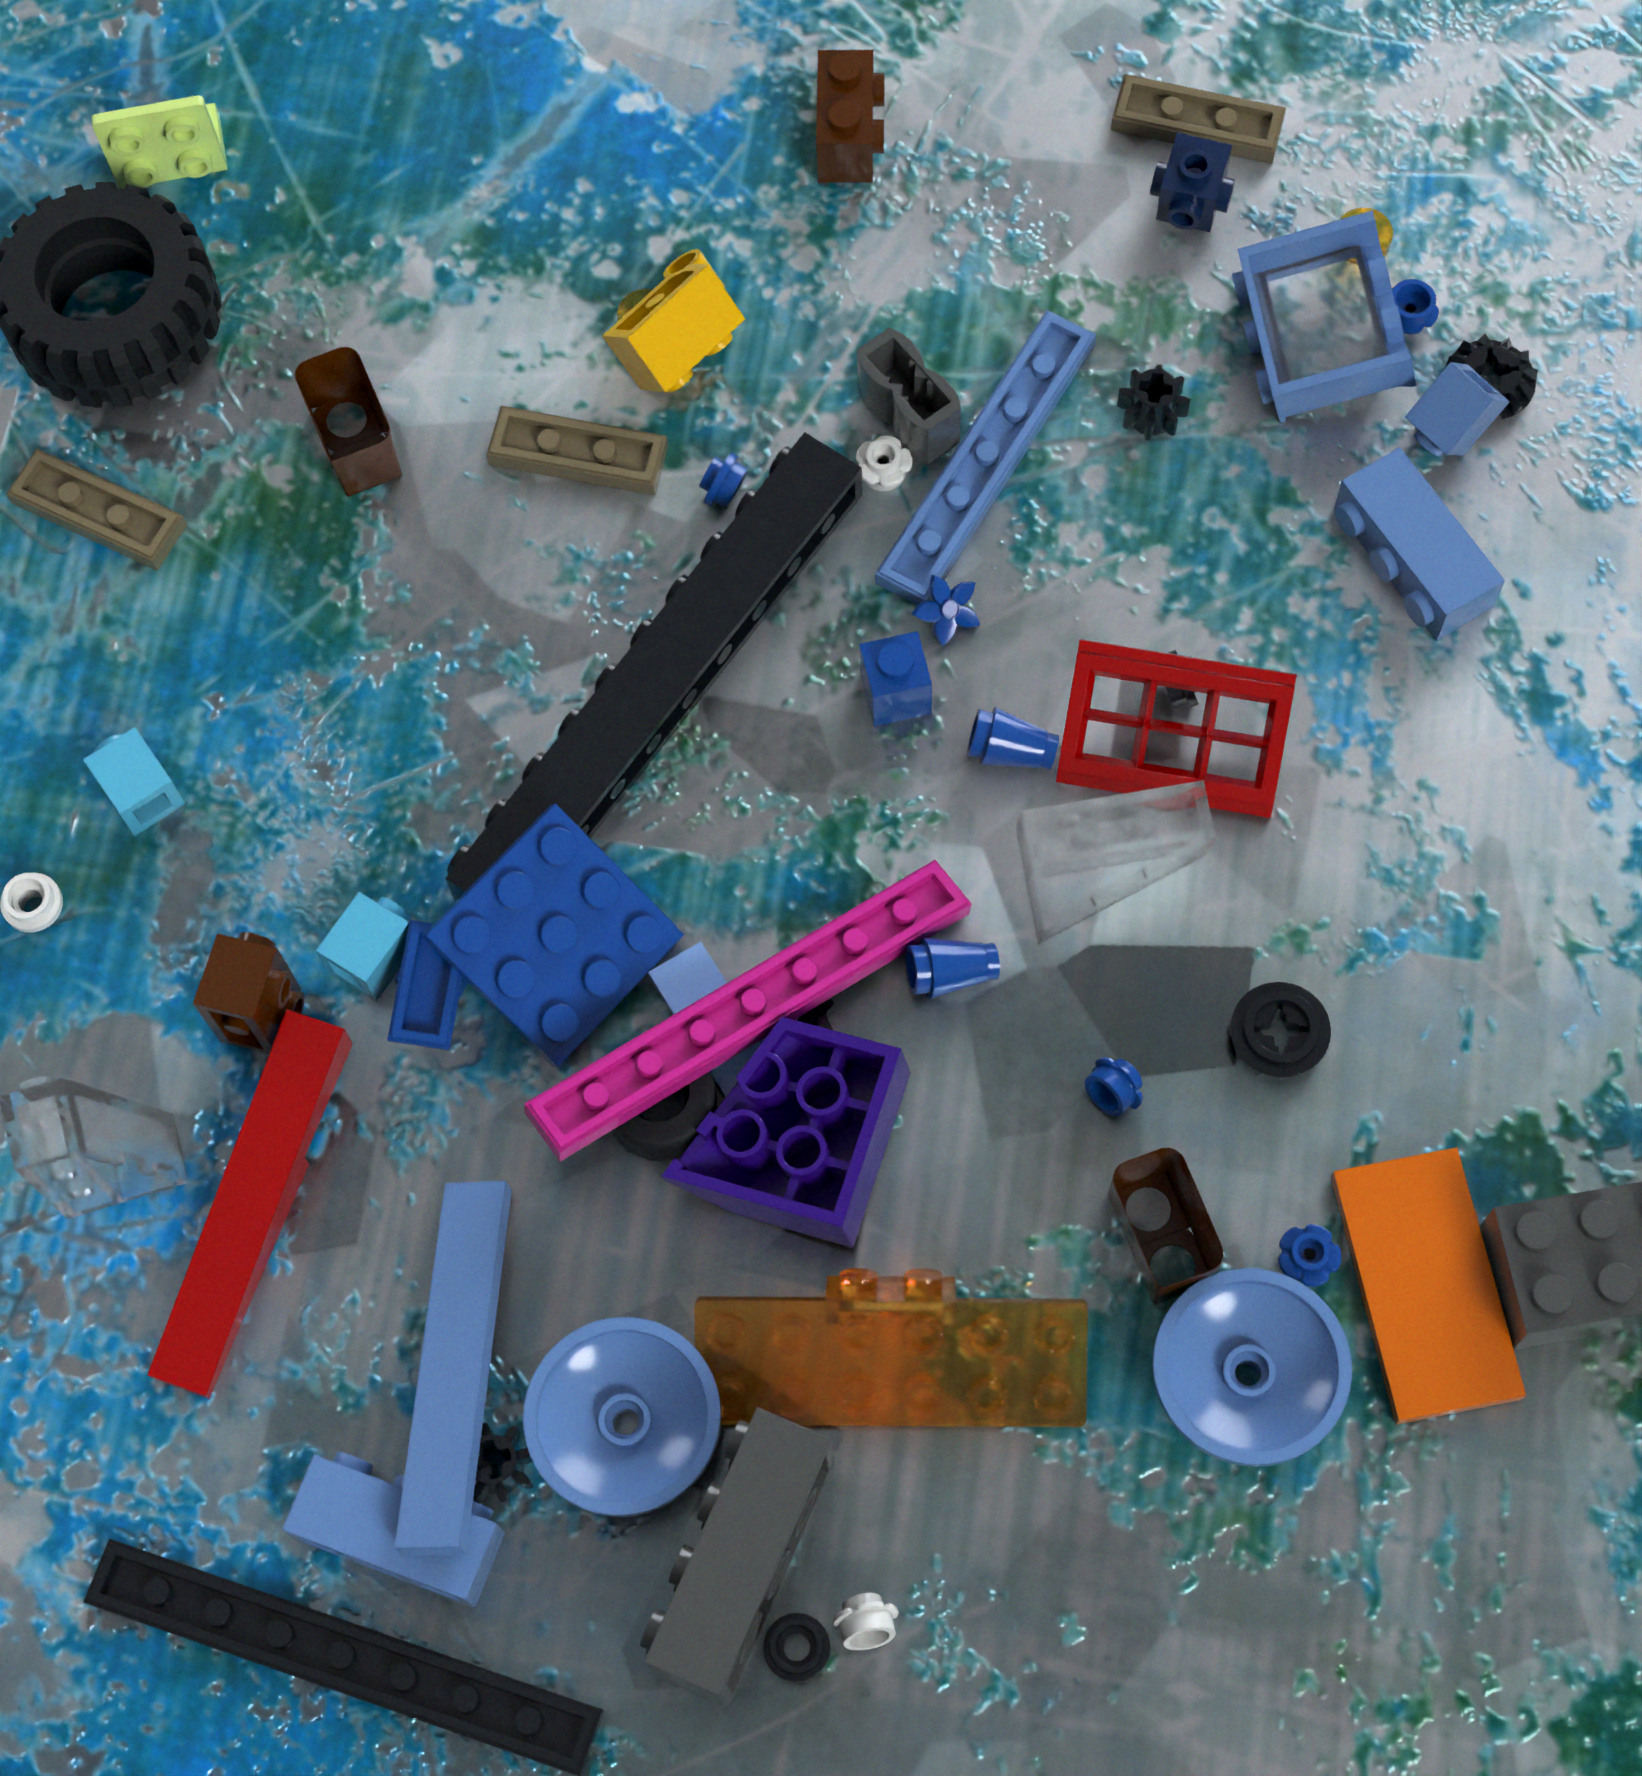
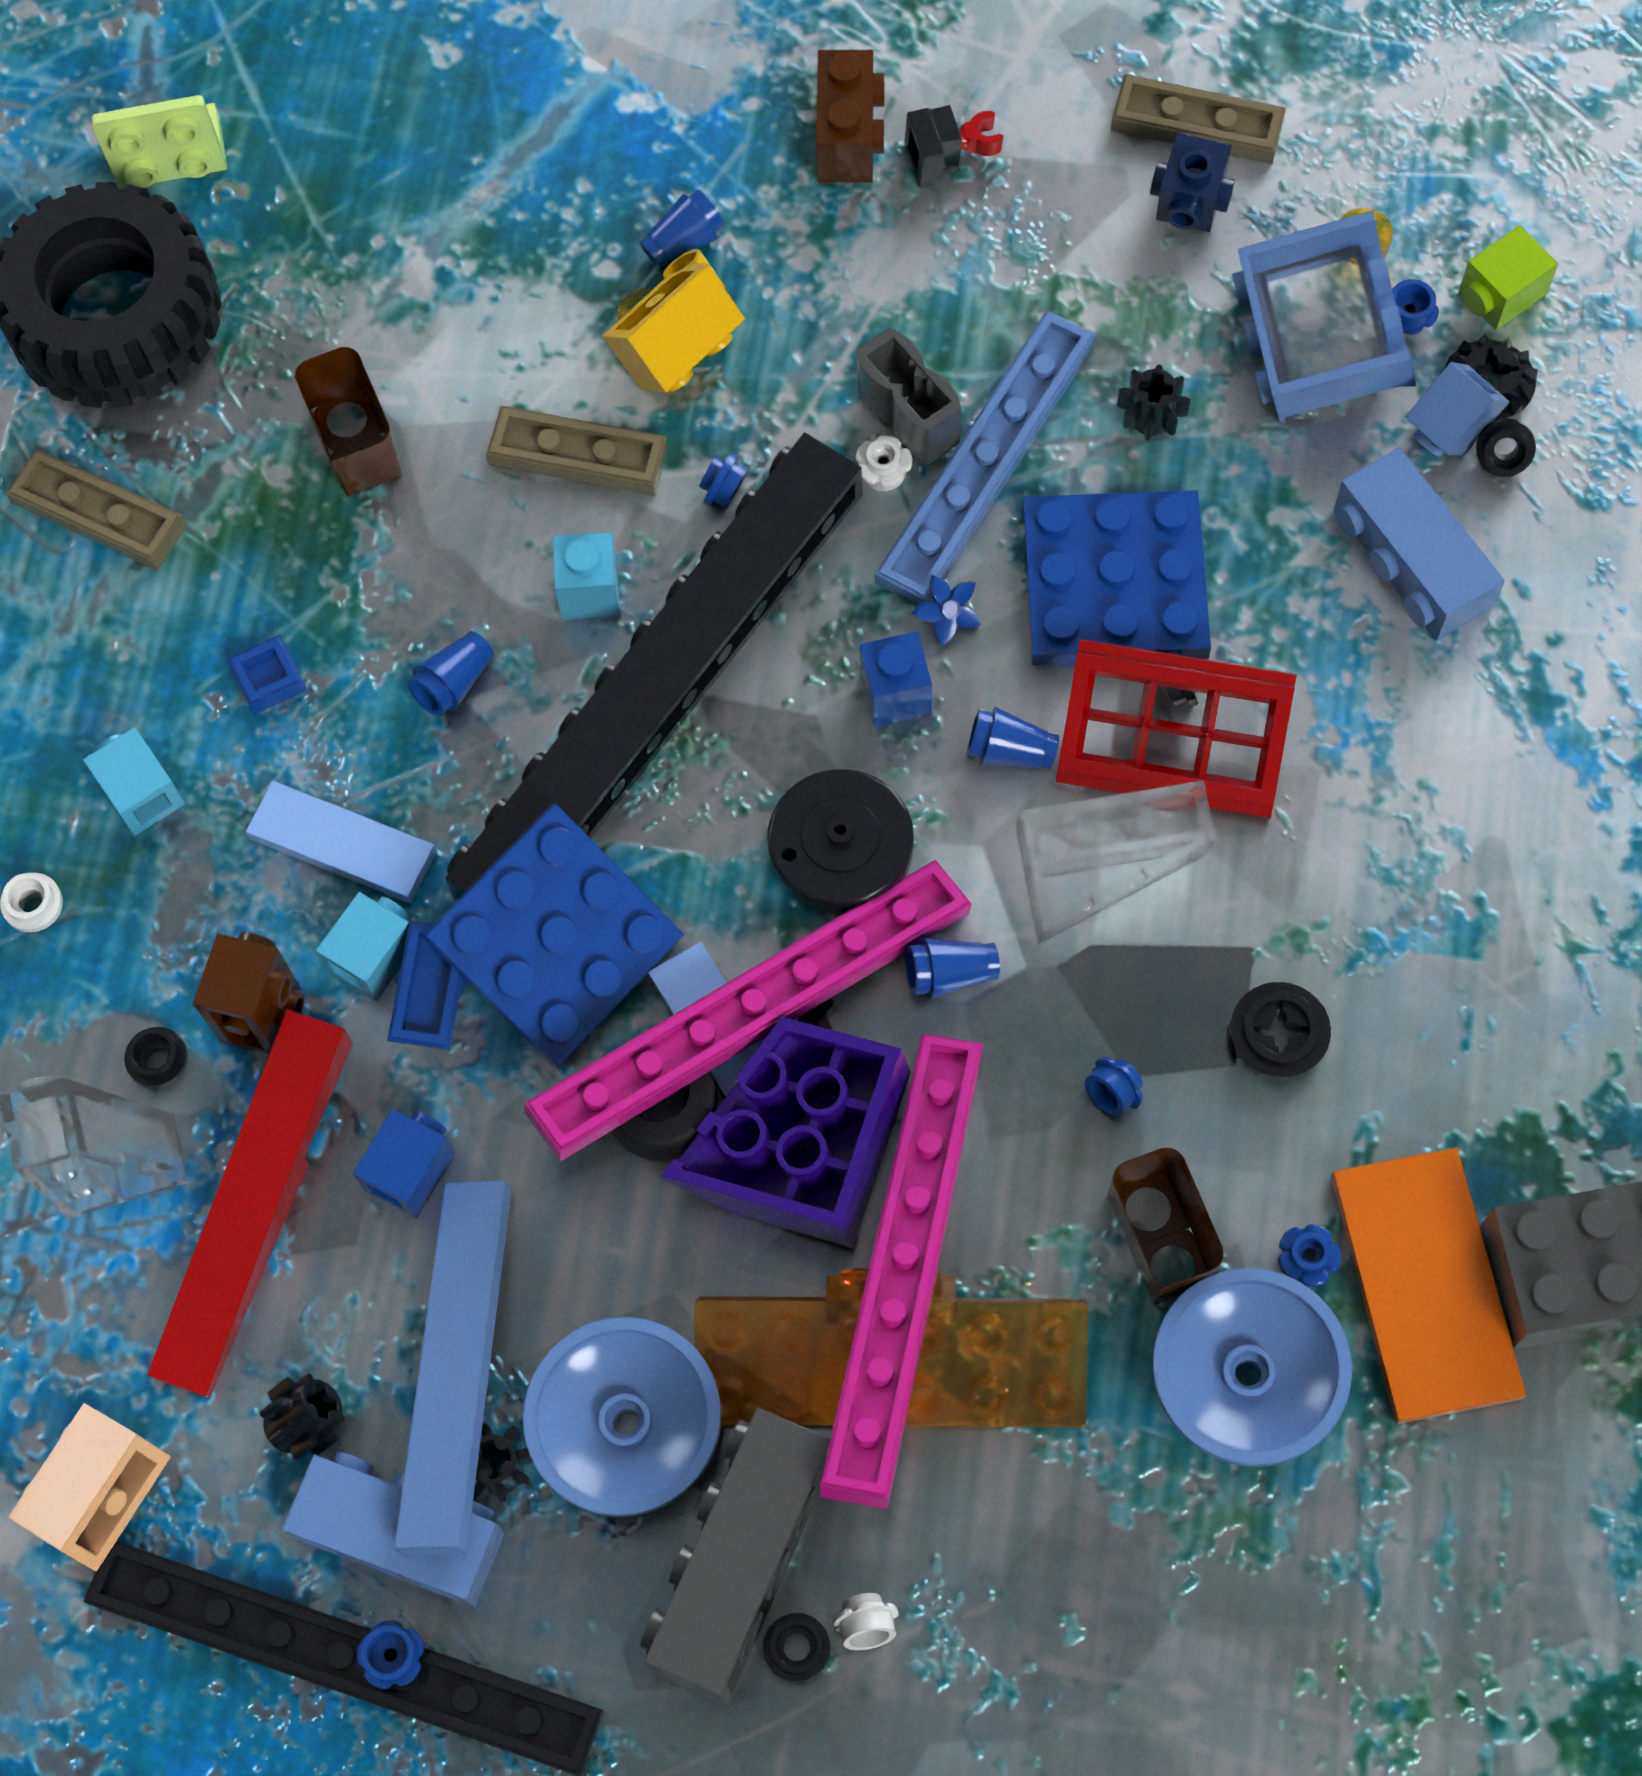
(89, 1487): none -> light nougat brick
(147, 1043): none -> black plate
(266, 674): none -> blue tile
(302, 1416): none -> black gear
(341, 842): none -> light blue tile
(372, 1655): none -> blue plate
(405, 1161): none -> blue brick
(449, 674): none -> blue cone
(586, 575): none -> medium azure brick
(685, 227): none -> blue cone
(840, 840): none -> black wheel
(902, 1274): none -> dark pink tile
(936, 141): none -> black piece
(1115, 573): none -> blue plate
(1505, 464): none -> black plate
(1507, 277): none -> lime brick

